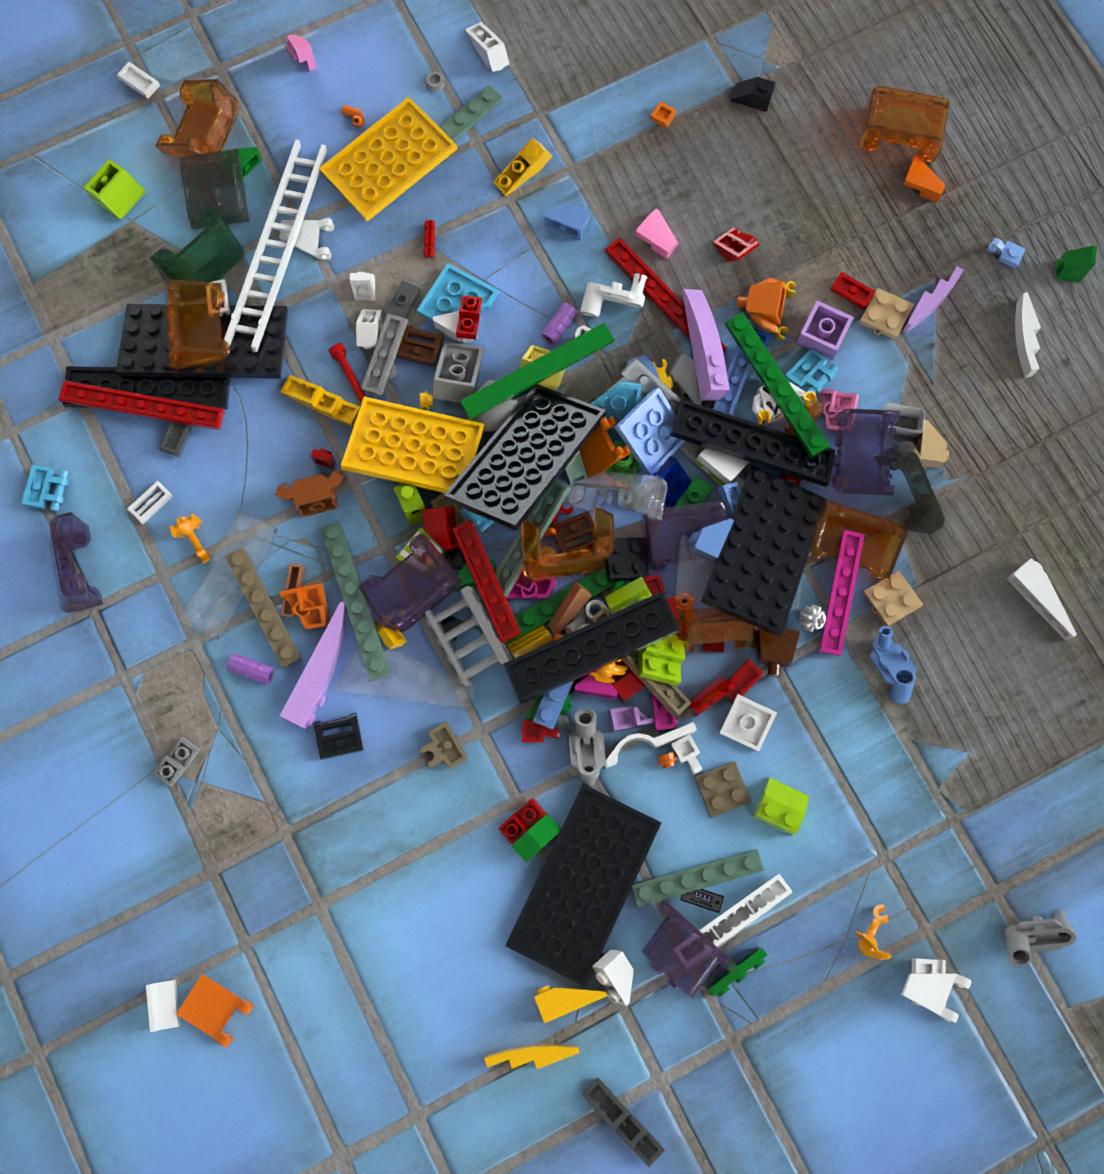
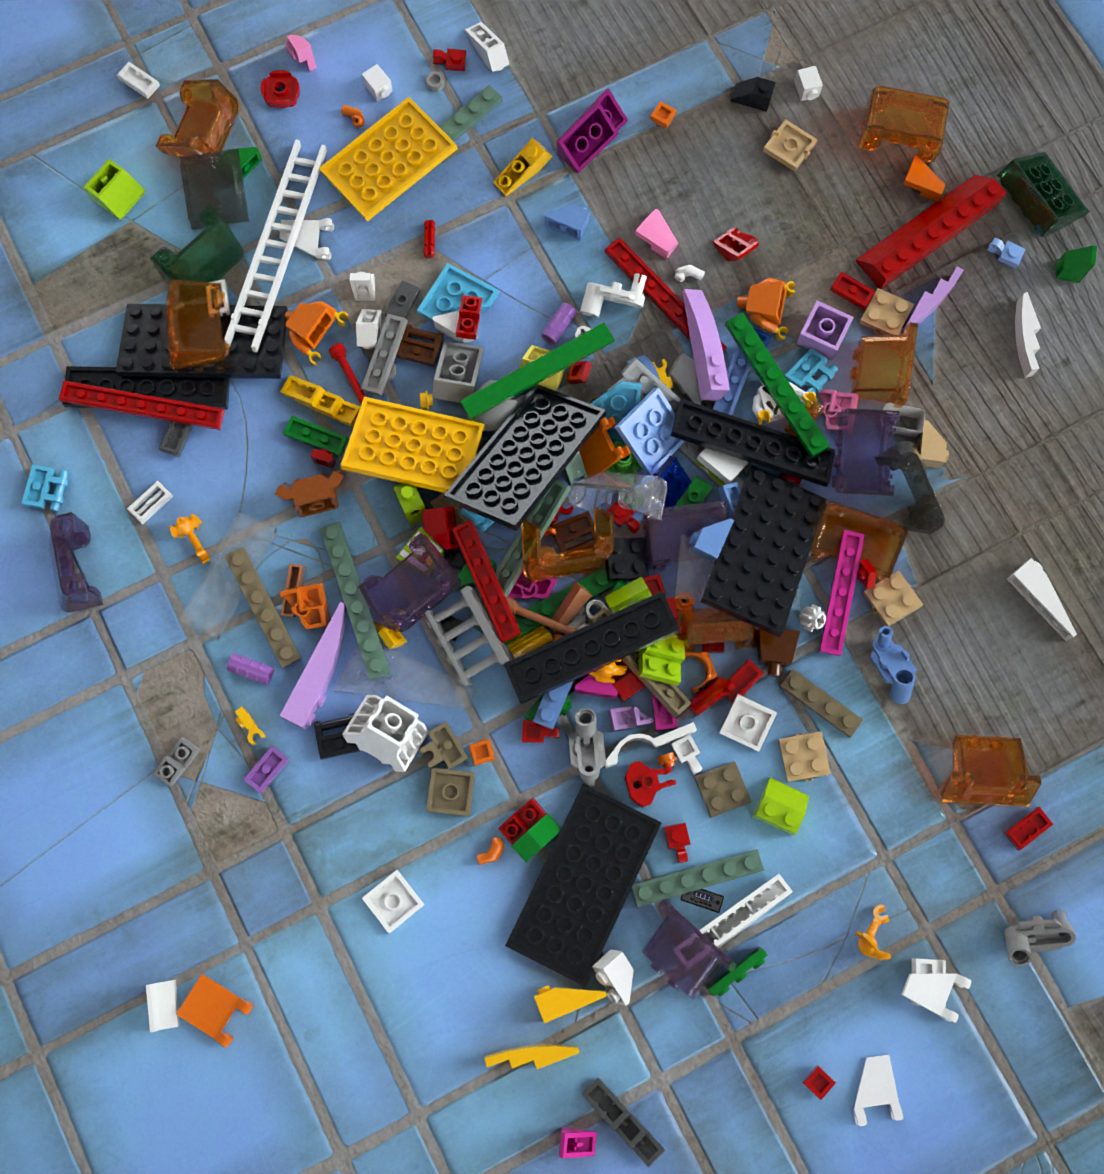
(246, 721): none -> yellow plate
(266, 769): none -> medium lavender plate
(282, 99): none -> red plate
(309, 324): none -> orange torso
(315, 436): none -> green plate
(377, 82): none -> white brick
(386, 731): none -> white slope
(393, 901): none -> white tile
(450, 792): none -> dark tan plate
(453, 59): none -> red plate
(481, 752): none -> orange tile
(493, 853): none -> orange arm
(516, 609): none -> nougat piece
(577, 1143): none -> dark pink slope
(579, 372): none -> red plate
(591, 132): none -> magenta slope
(624, 517): none -> red plate
(648, 782): none -> red hinge
(678, 838): none -> red plate
(686, 271): none -> white arm
(711, 674): none -> orange helmet
(790, 145): none -> tan plate
(804, 756): none -> tan plate
(808, 83): none -> white brick
(819, 1082): none -> red plate
(821, 703): none -> dark tan plate
(866, 574): none -> red plate
(876, 1089): none -> white flag
(884, 366): none -> clear orange windscreen
(931, 229): none -> red slope
(989, 772): none -> clear orange windscreen
(1028, 828): none -> red plate
(1042, 193): none -> clear green slope

